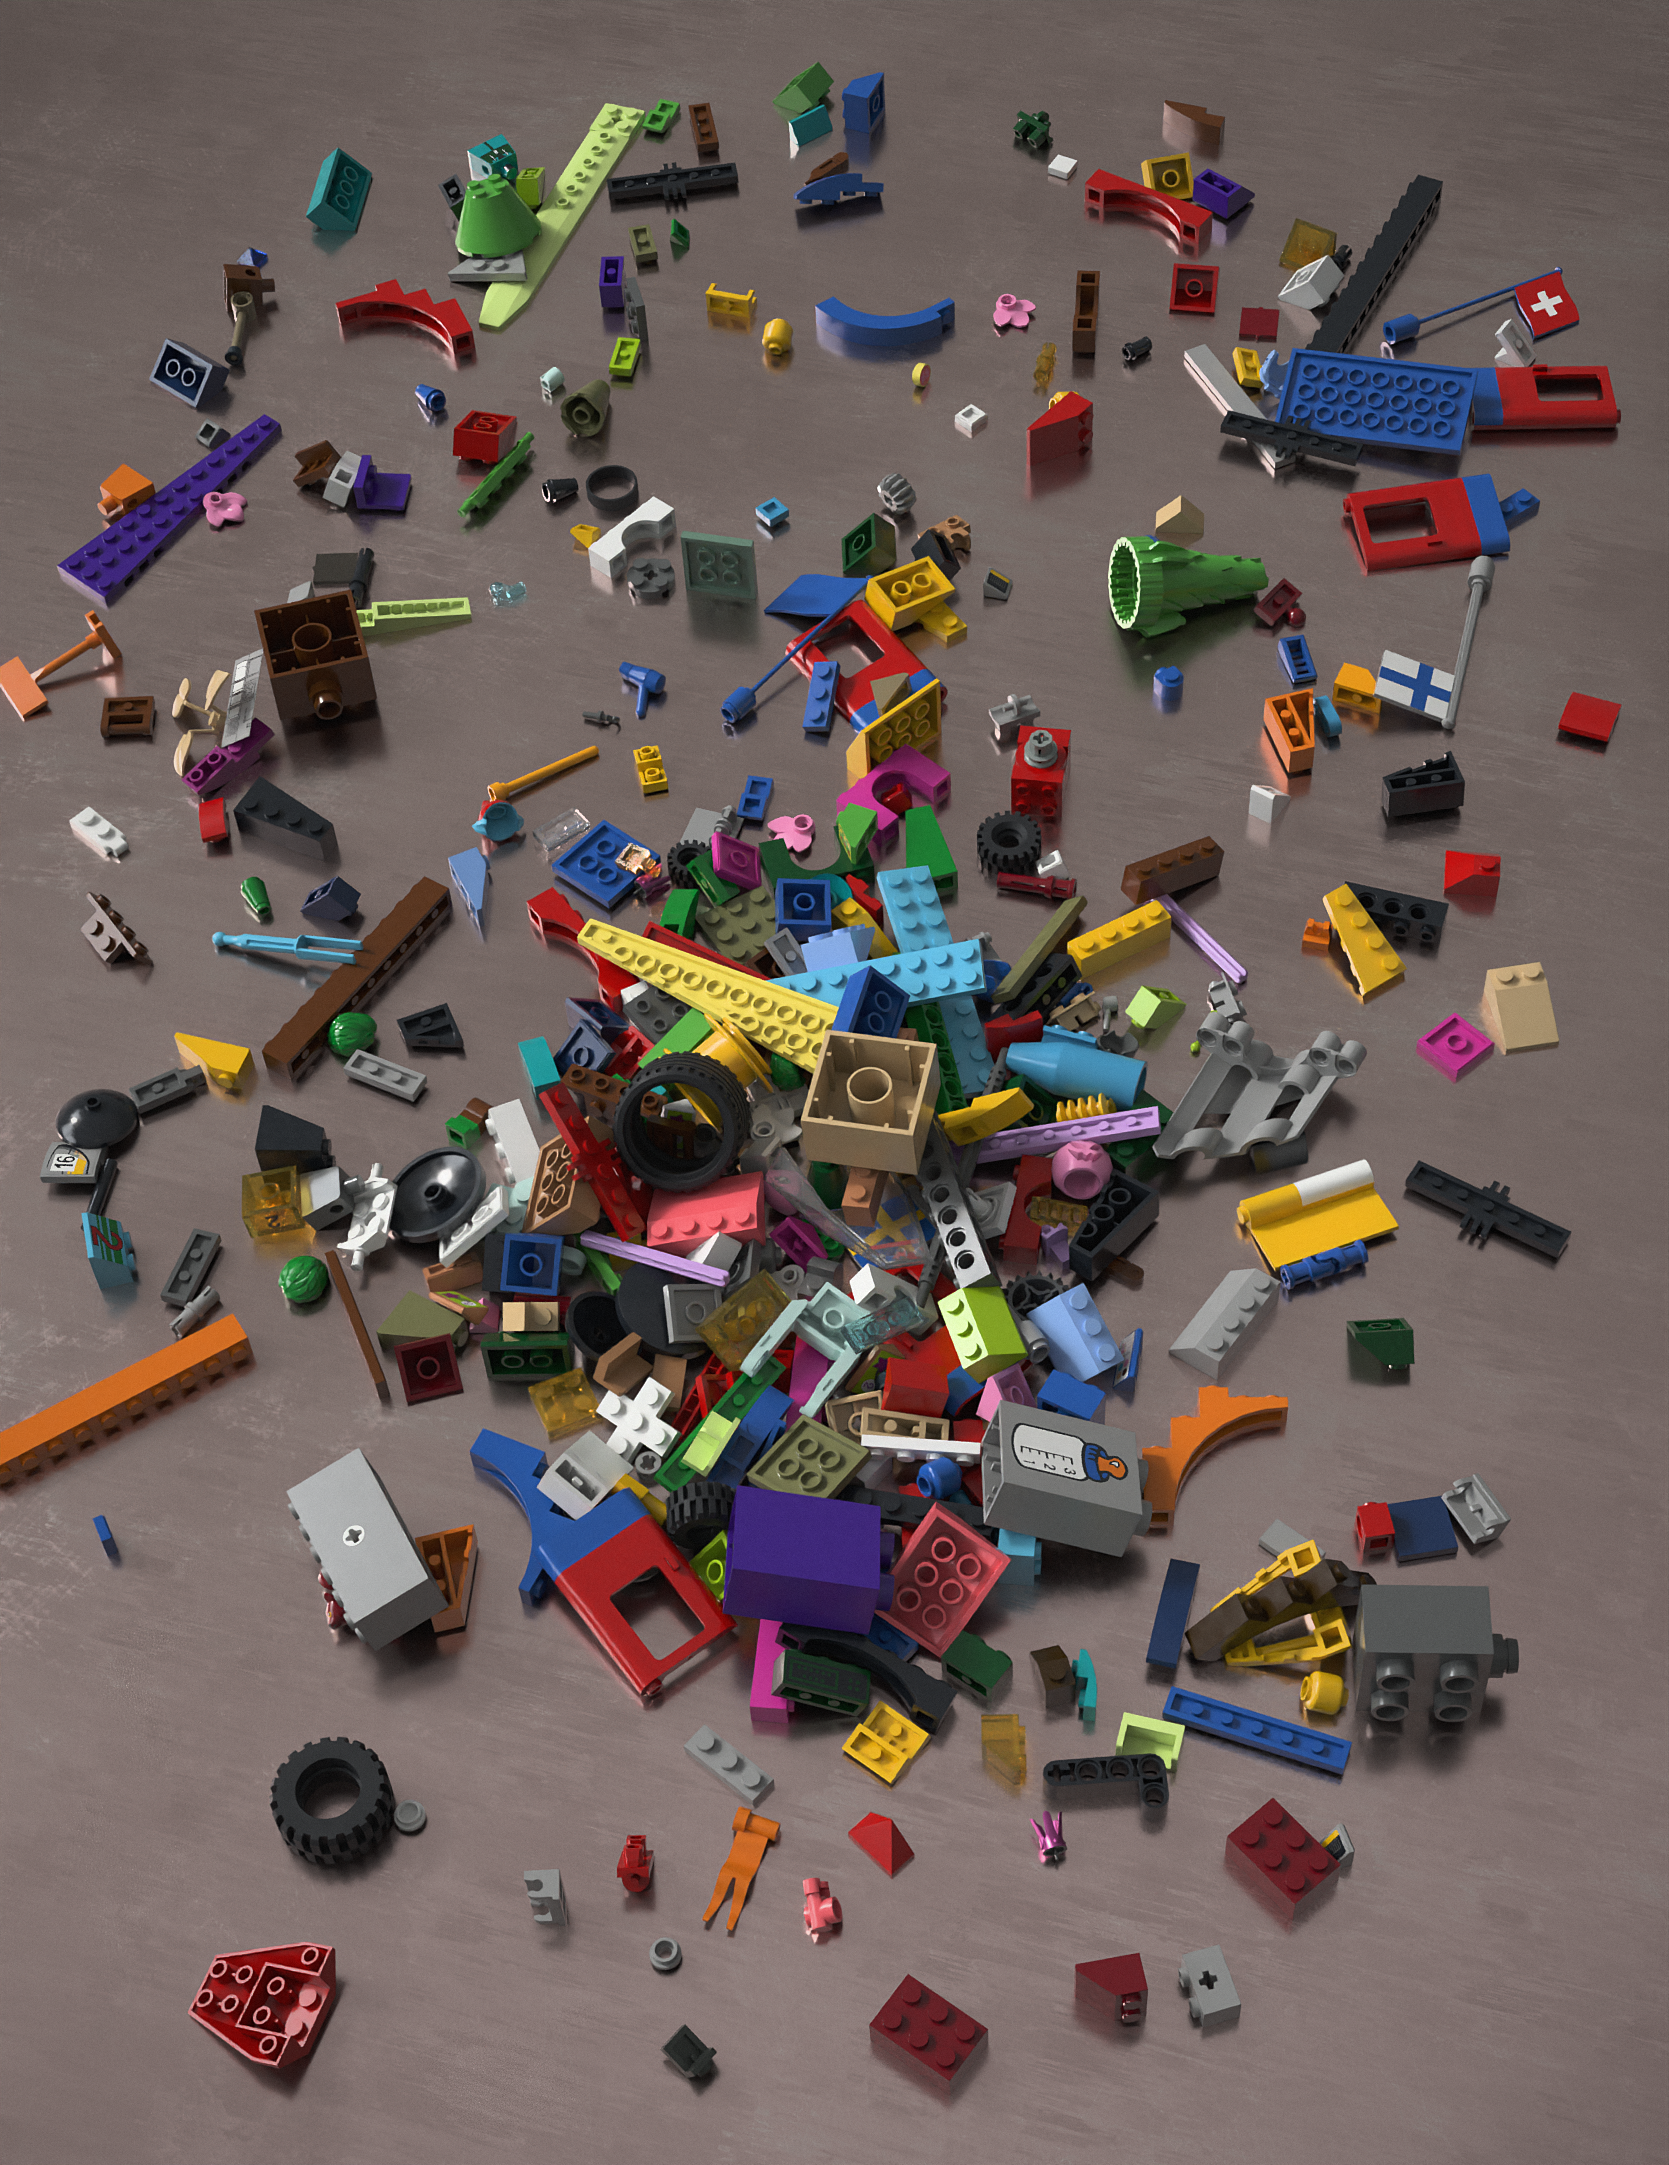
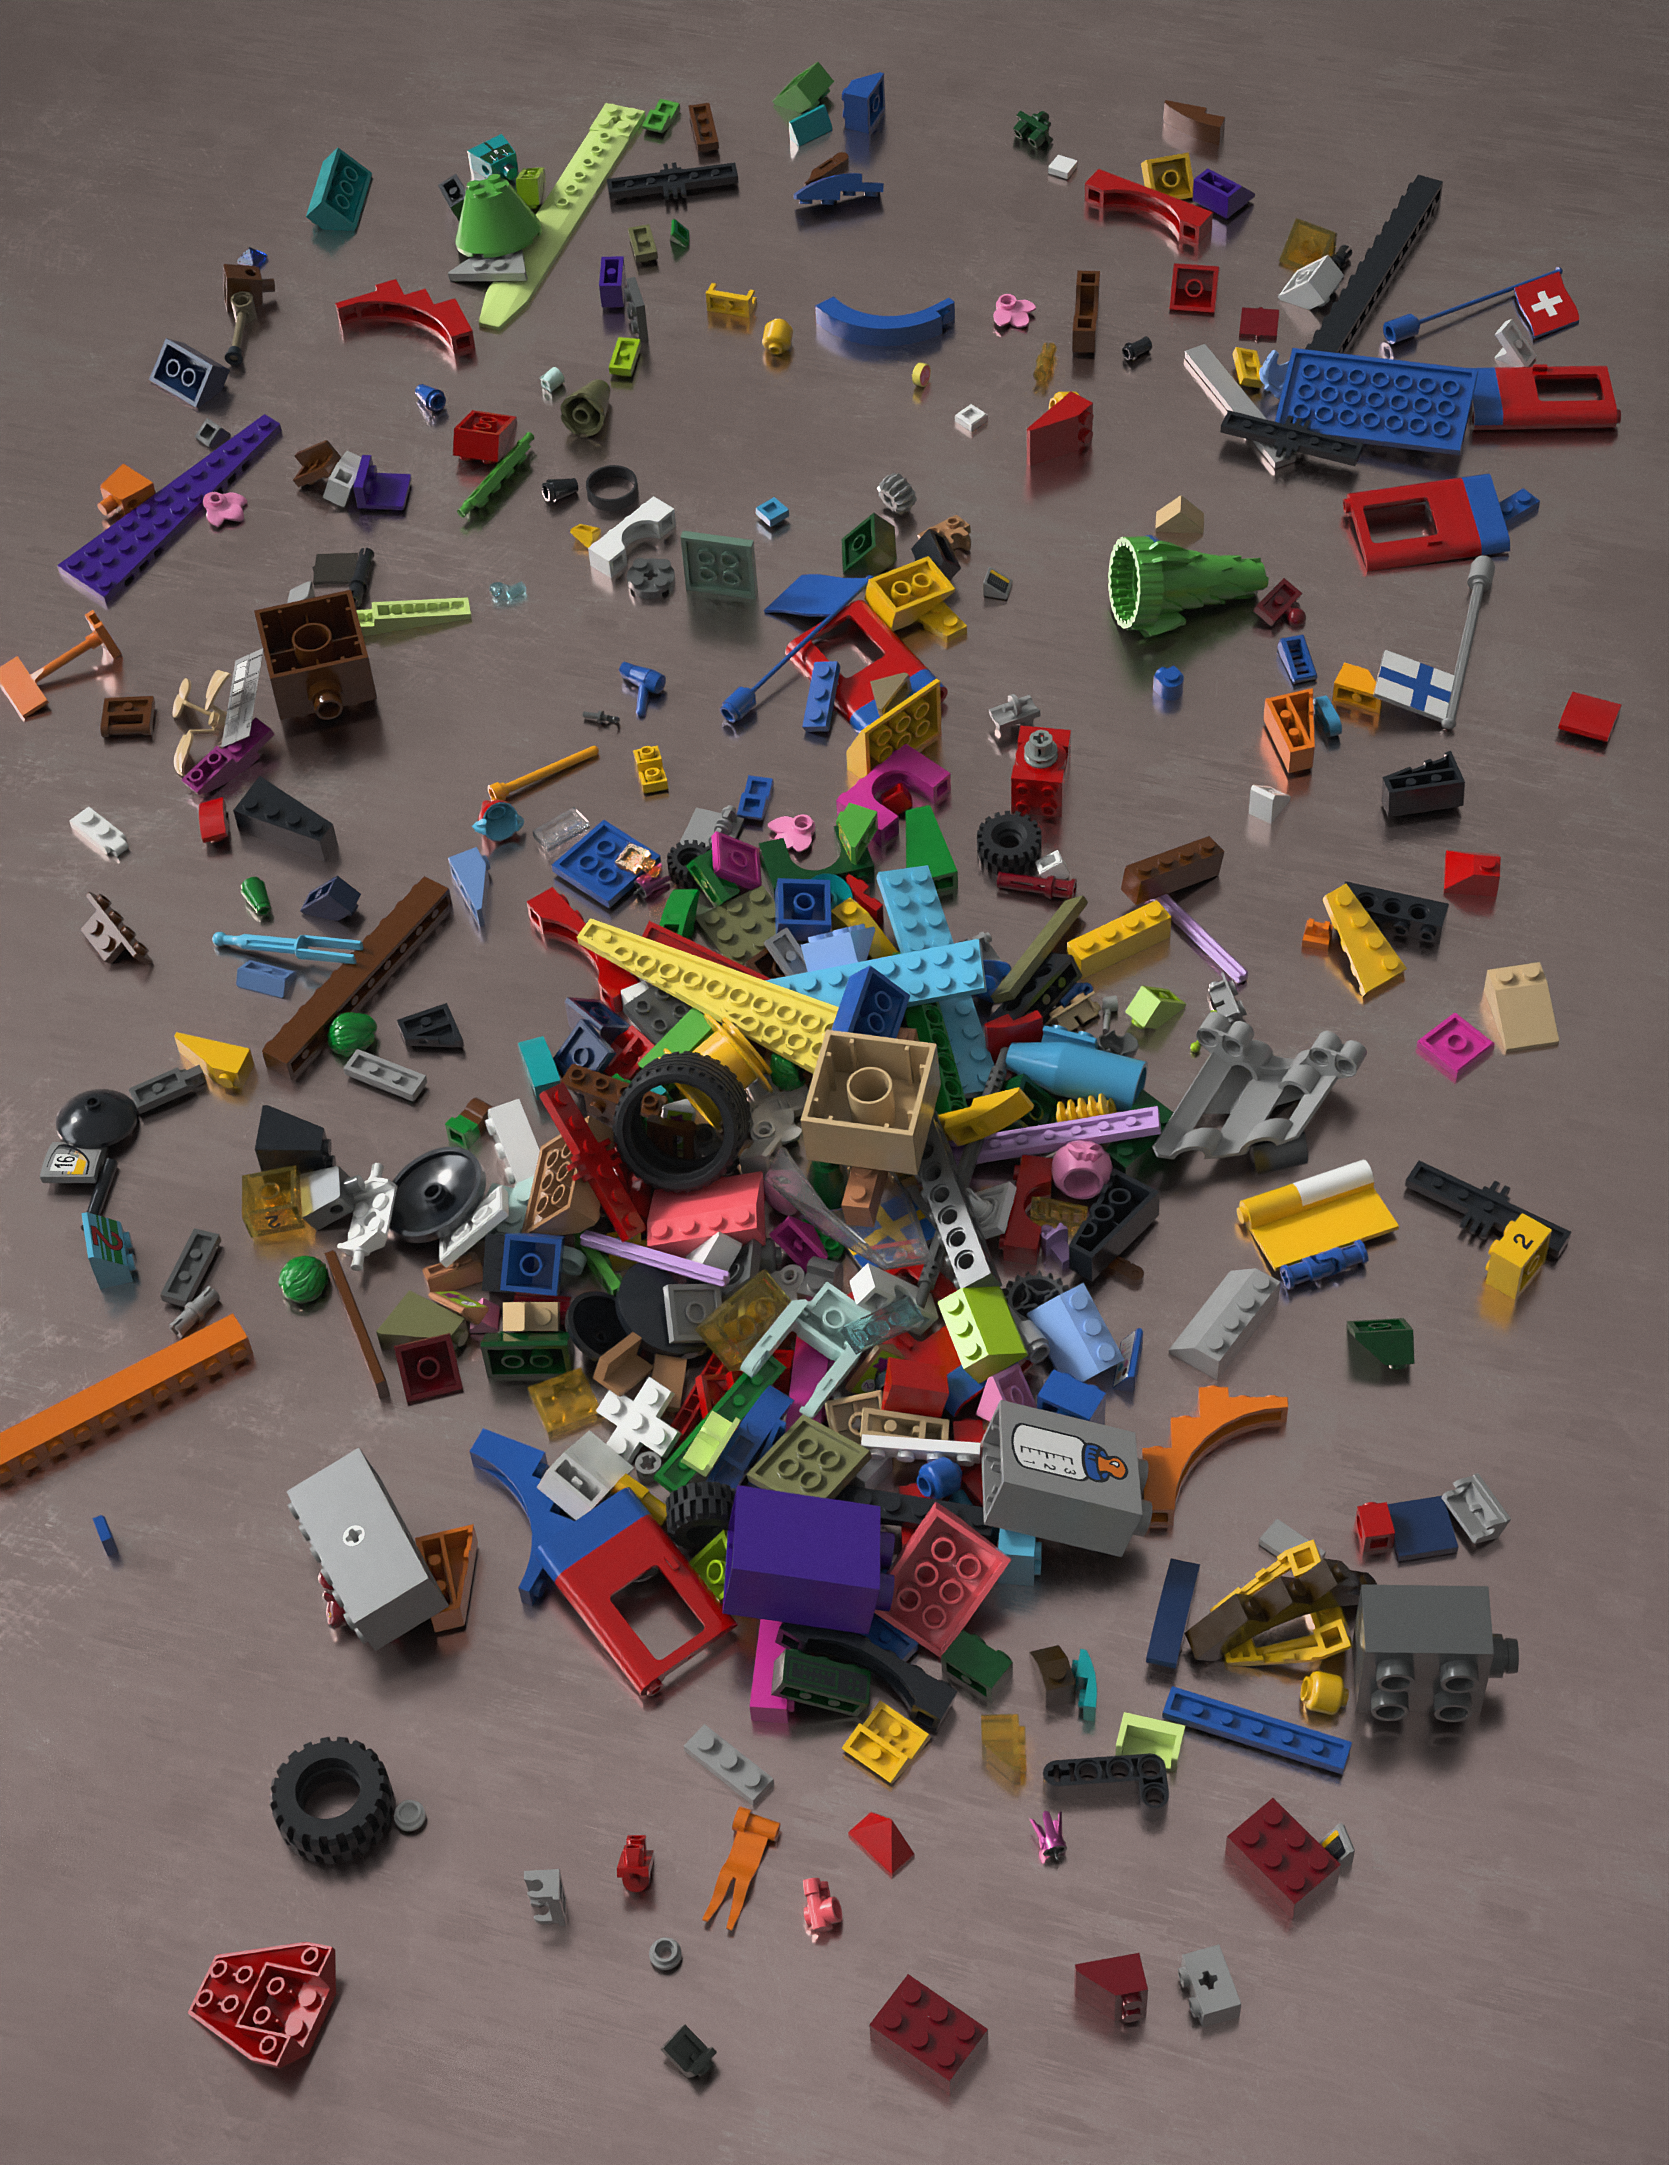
(265, 978): none -> medium blue slope
(1517, 1255): none -> yellow brick

